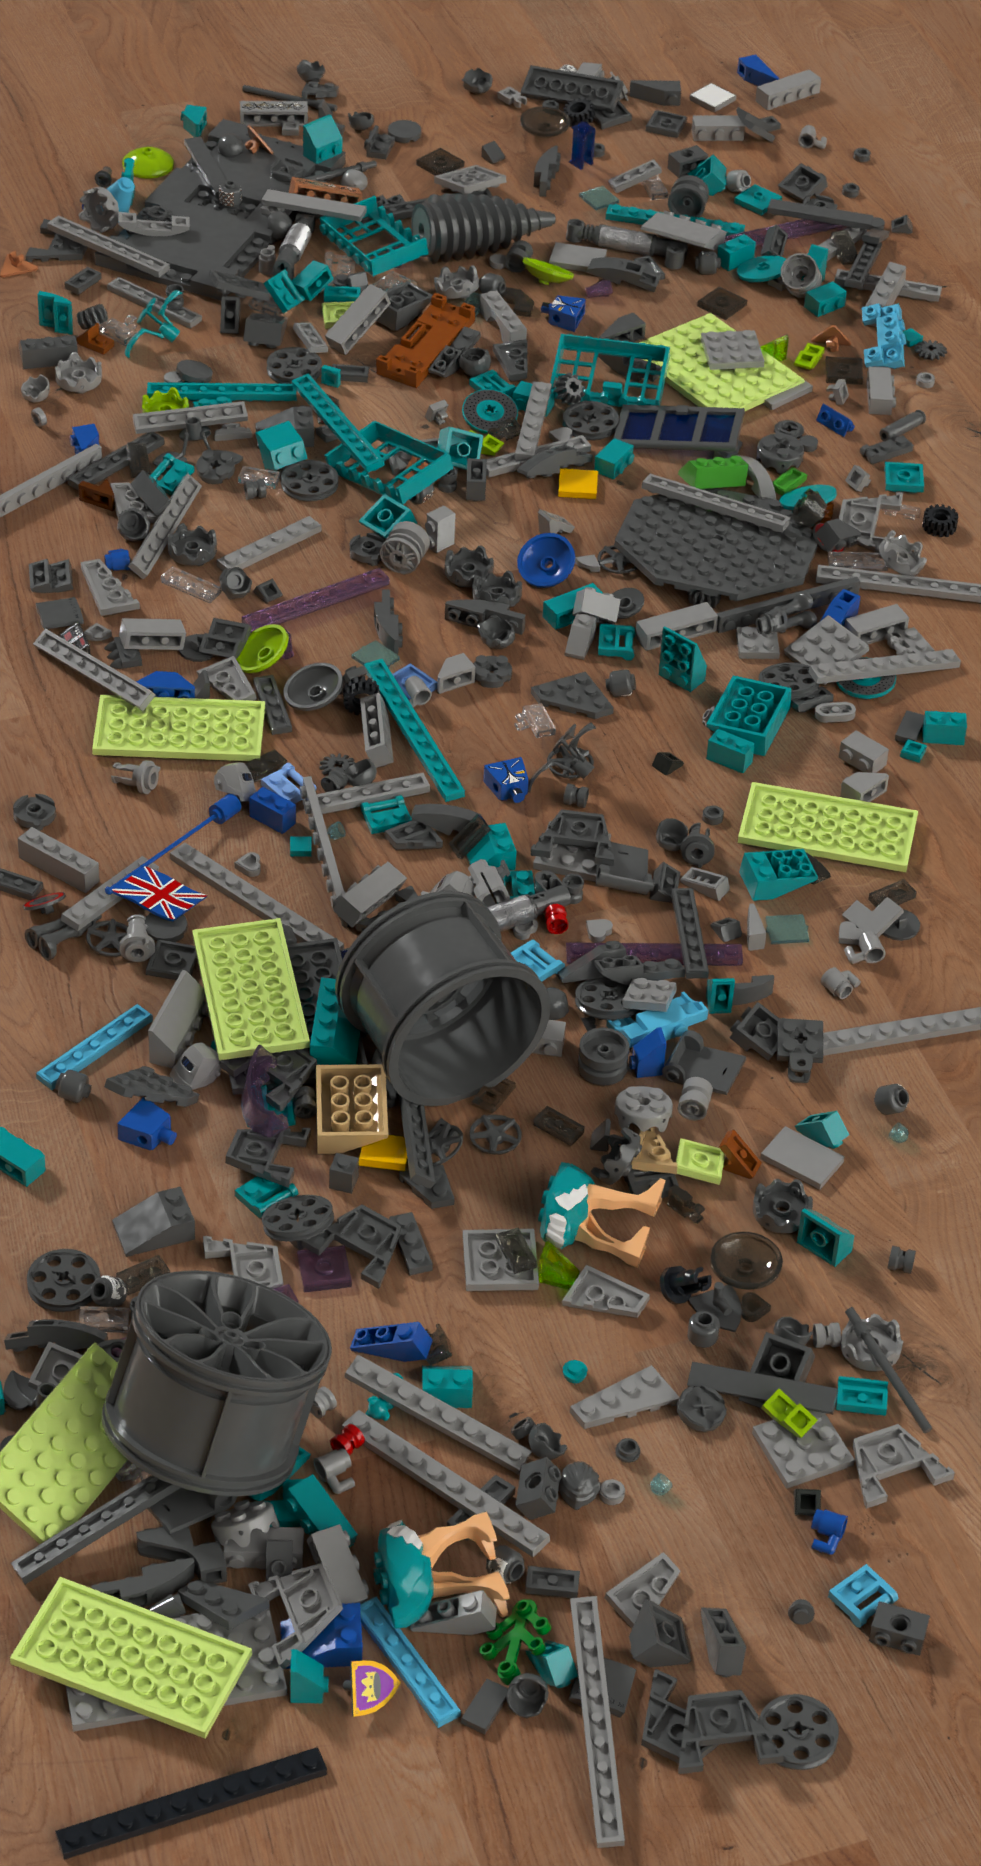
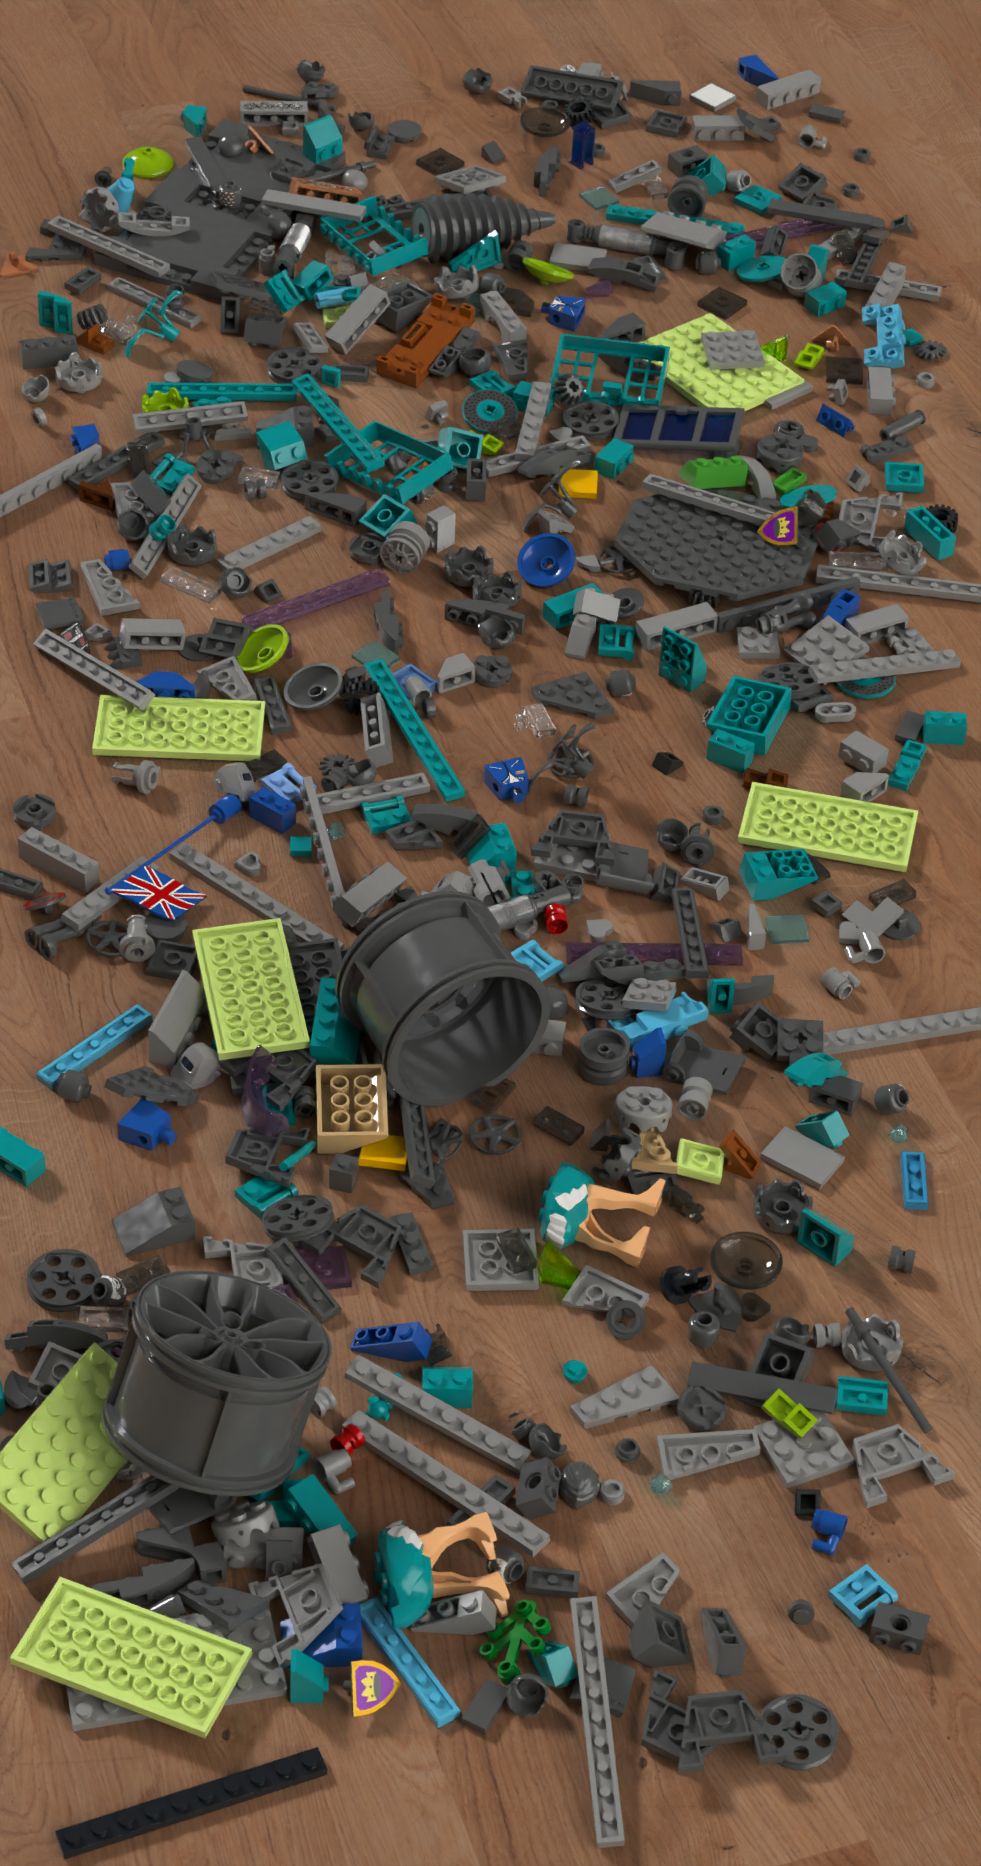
(162, 527): none -> teal wheel
(297, 1156): none -> teal bar
(303, 1280): none -> dark grey tile
(331, 298): none -> medium azure piece
(338, 507): none -> dark grey slope
(377, 250): none -> light grey tile
(428, 708): none -> dark grey tile
(481, 255): none -> teal wing
(564, 505): none -> dark grey plant
(615, 1315): none -> dark grey gear
(698, 1452): none -> light grey wing
(771, 778): none -> reddish brown slope
(781, 527): none -> shield
(815, 1070): none -> teal slope
(826, 113): none -> dark grey tile
(826, 903): none -> dark grey plate
(837, 1094): none -> dark grey slope
(903, 773): none -> teal plate
(914, 1180): none -> dark azure tile
(930, 532): none -> teal brick

